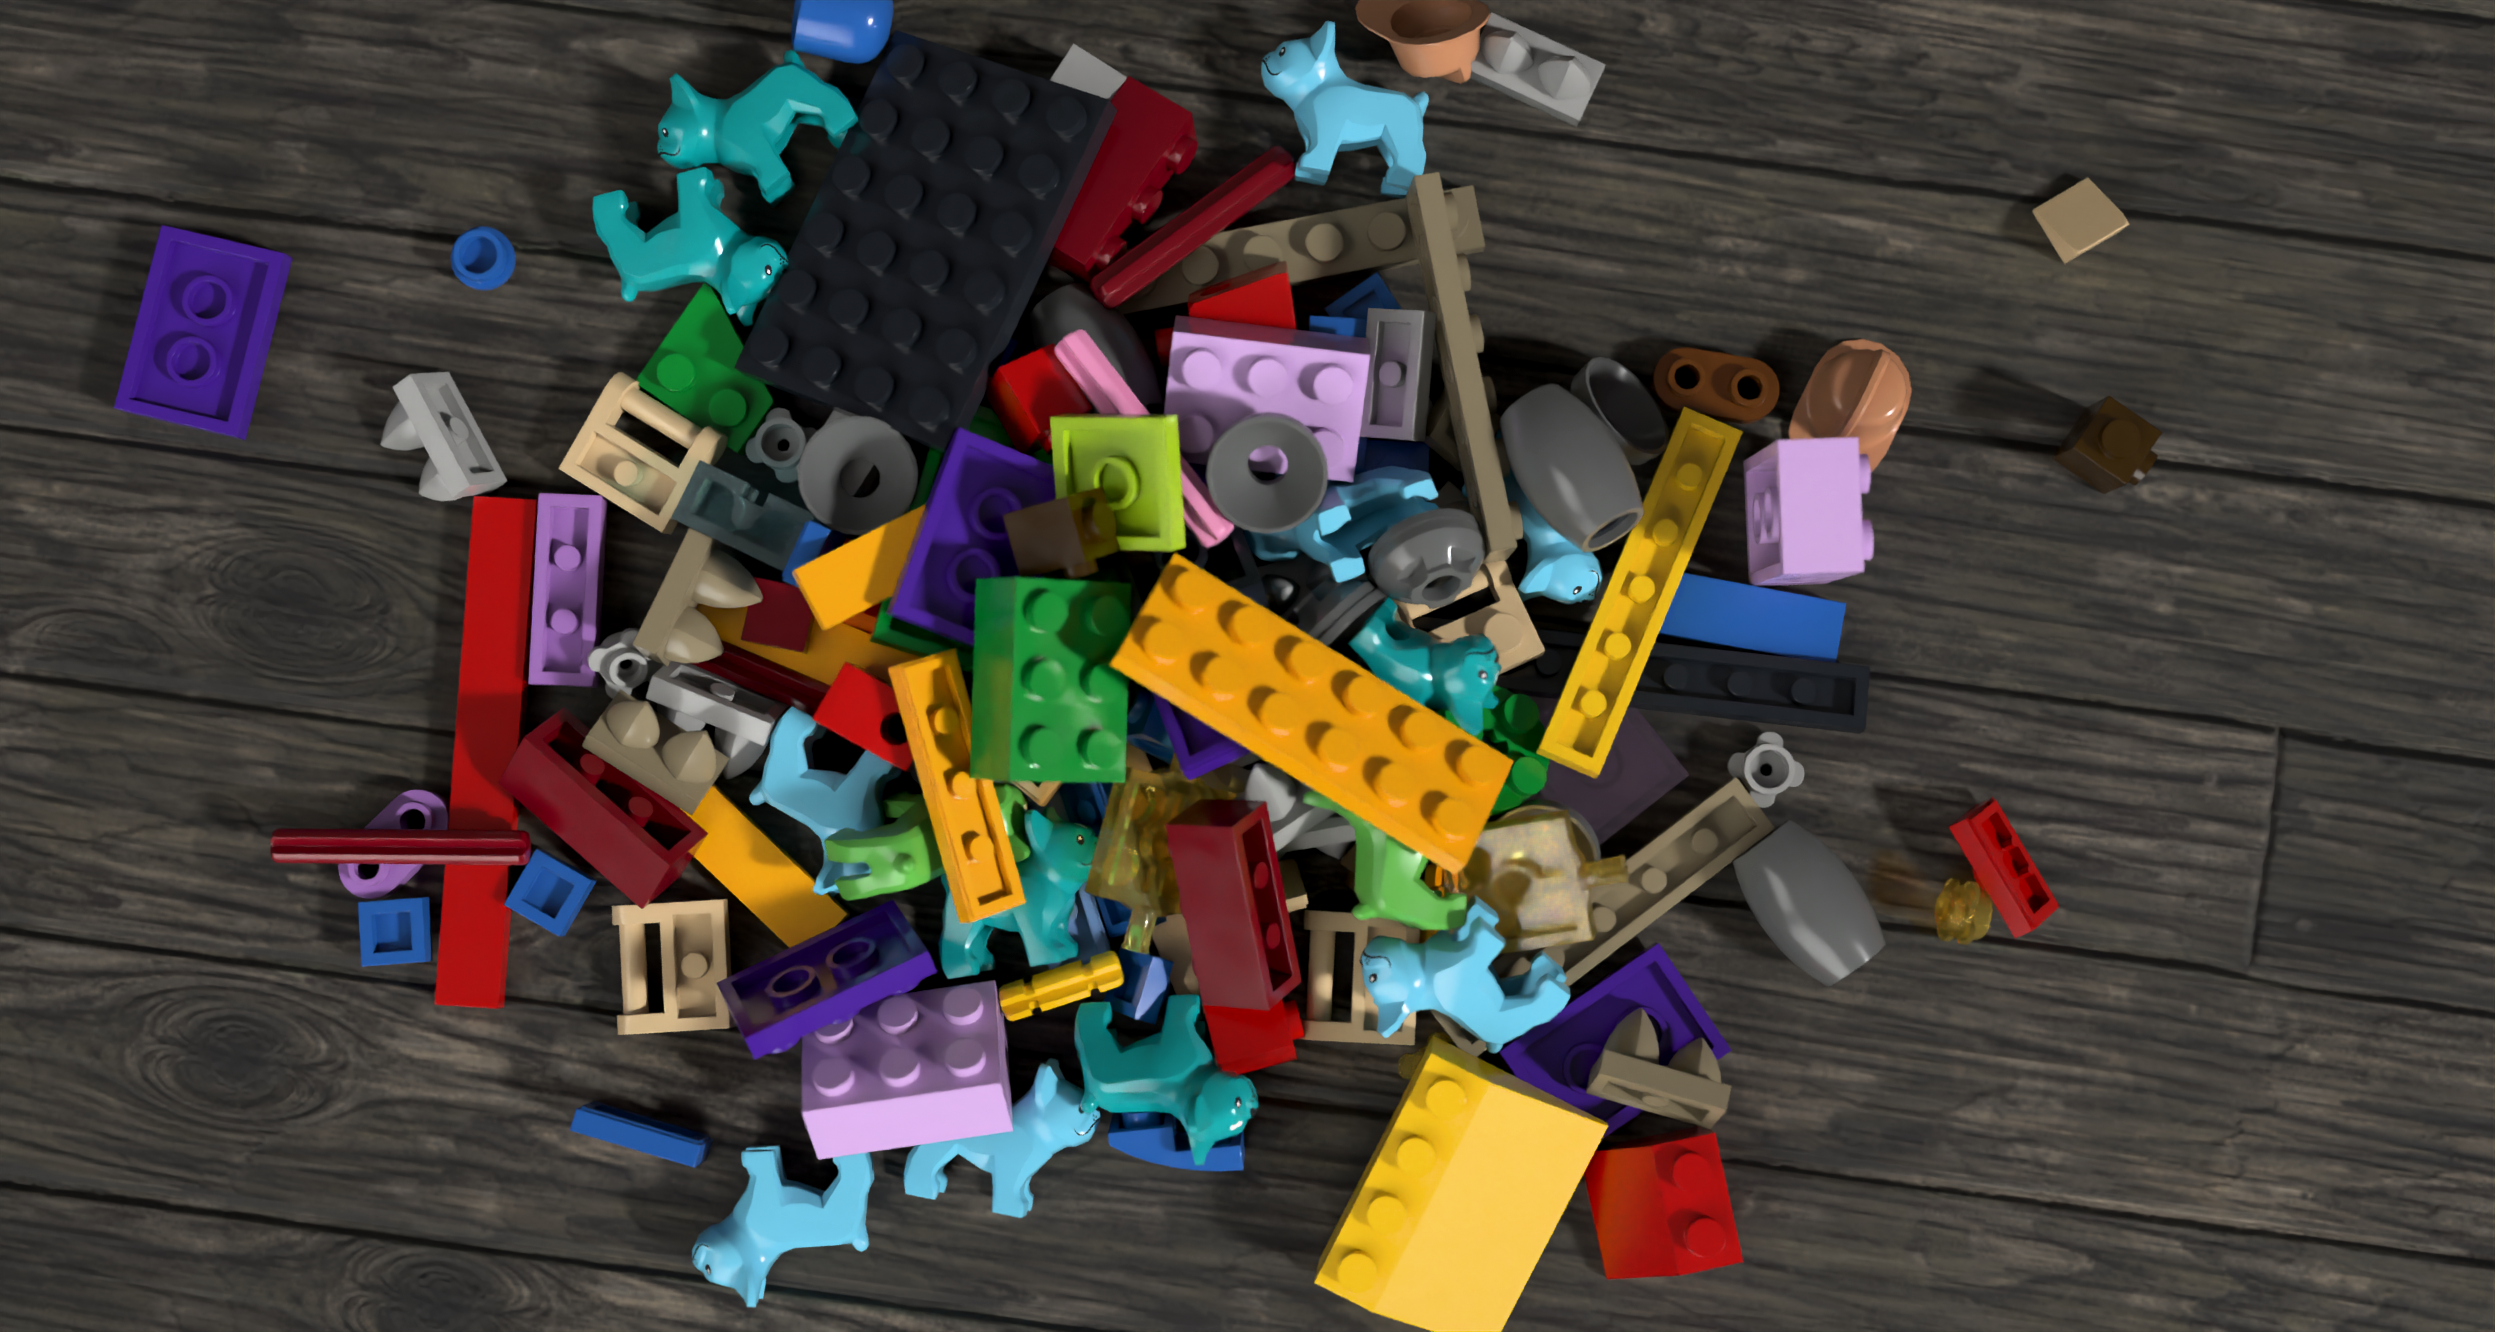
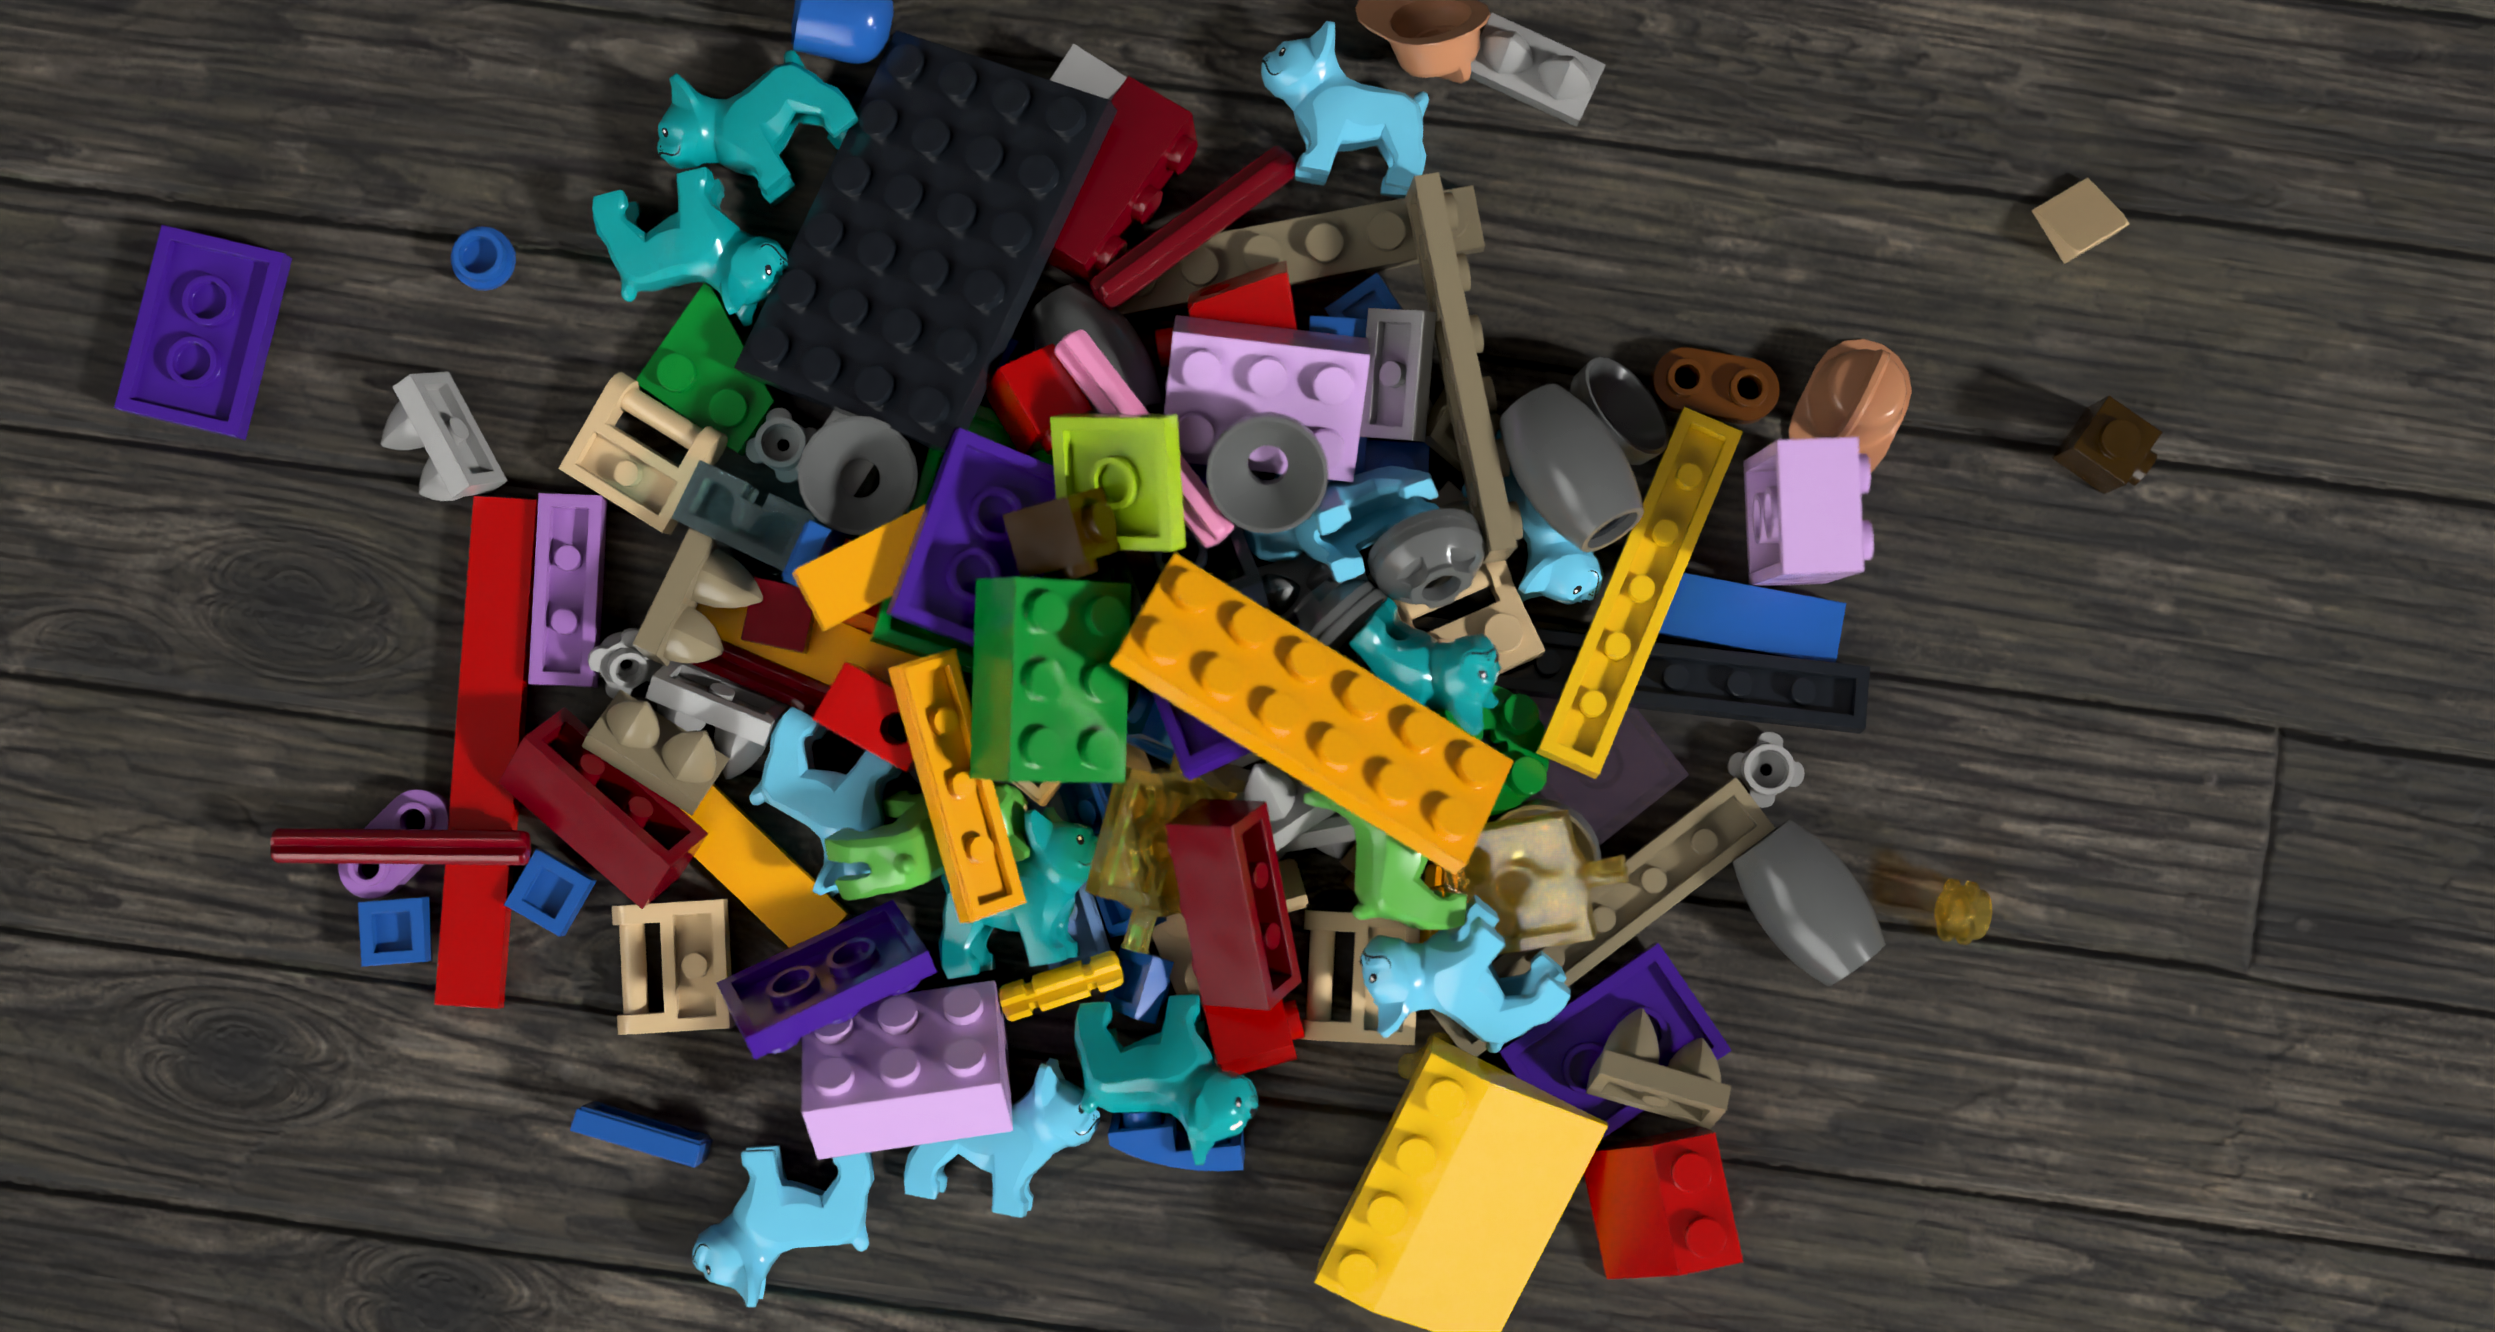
(2004, 867): red plate -> none

